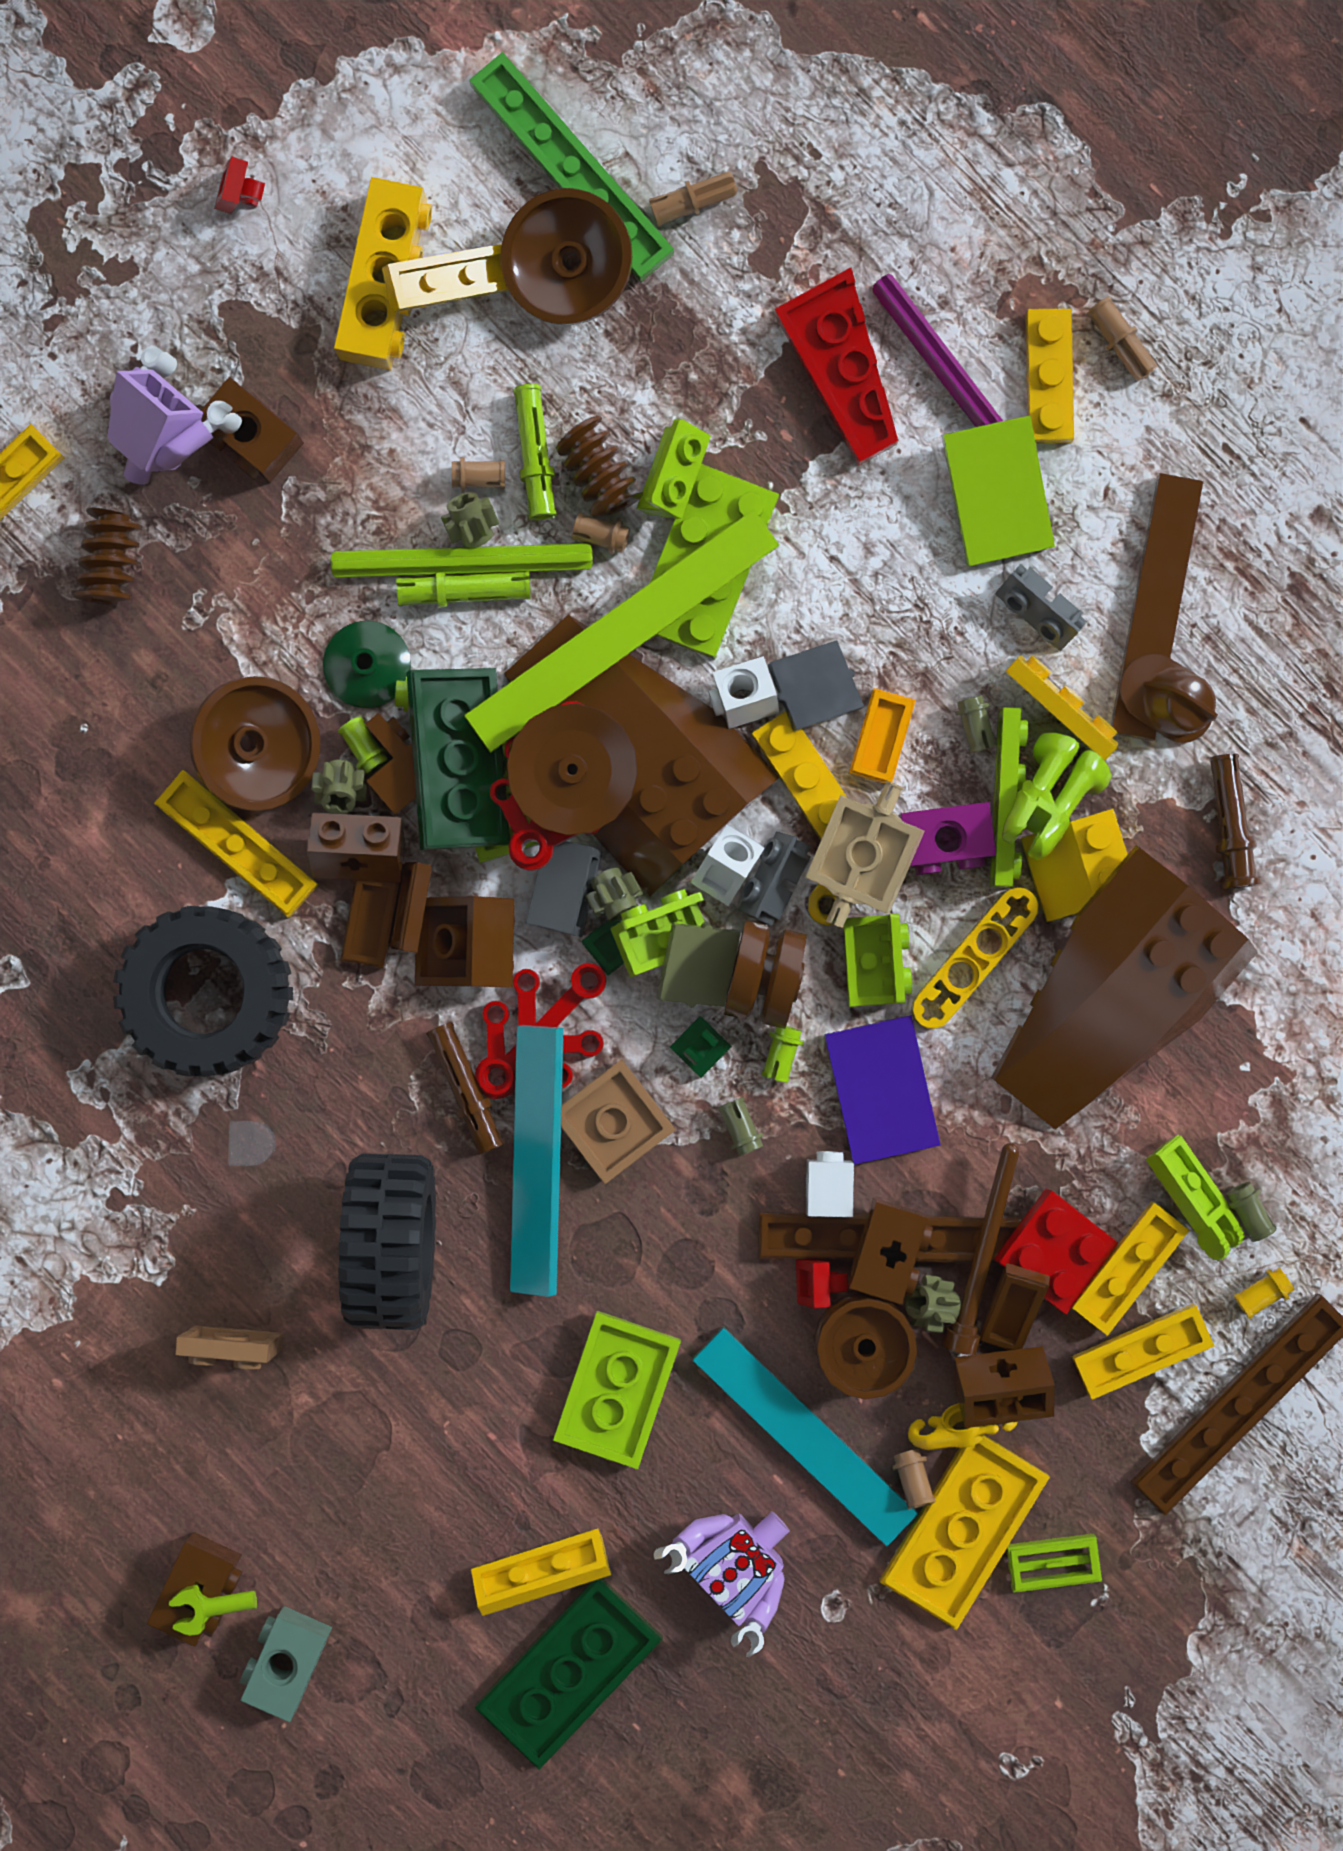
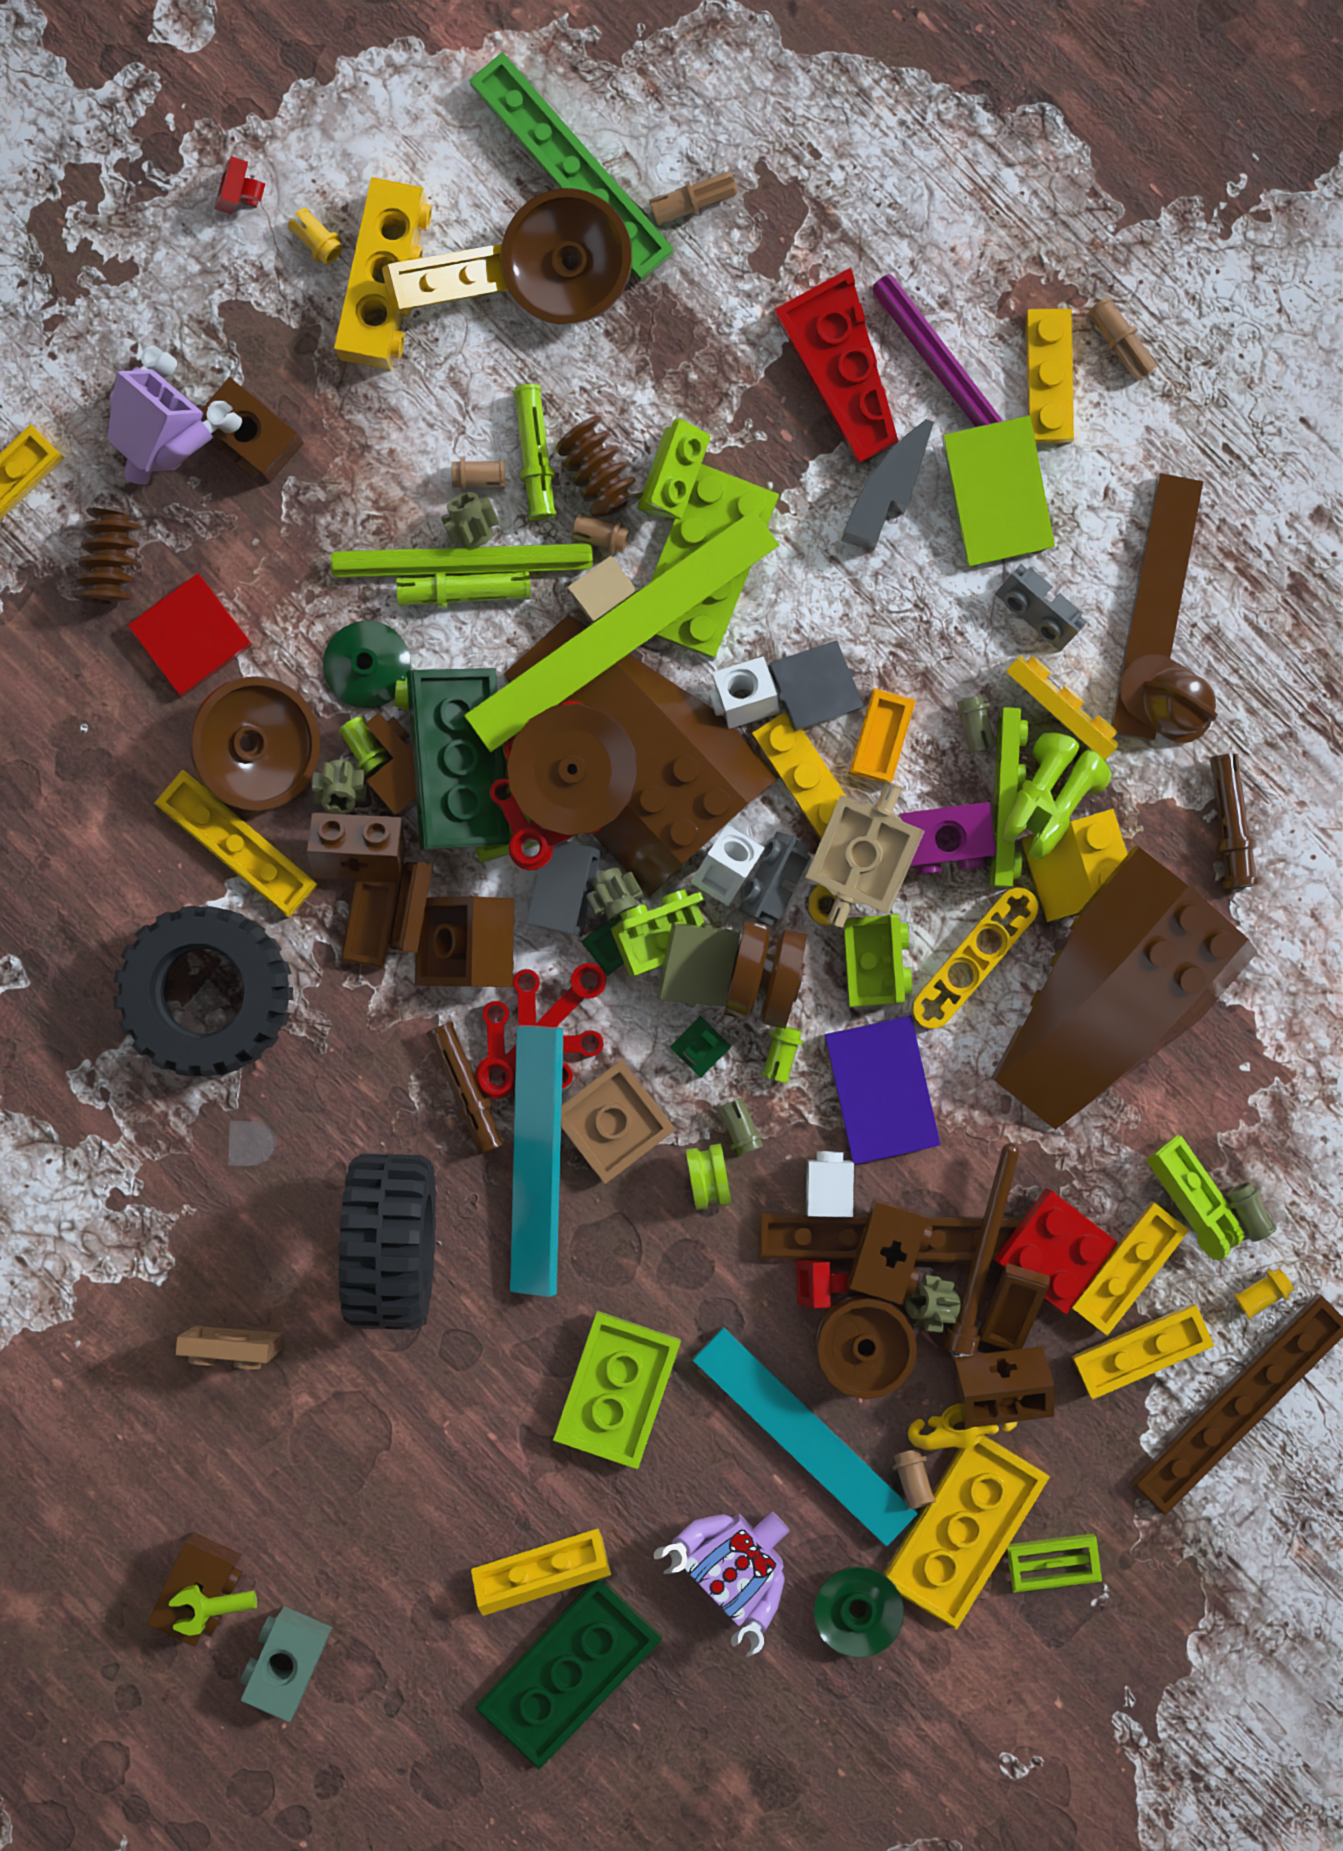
(190, 635): none -> red tile
(322, 243): none -> yellow pin
(601, 589): none -> tan panel
(708, 1177): none -> lime wheel
(858, 1633): none -> dark green dish
(887, 488): none -> dark grey slope

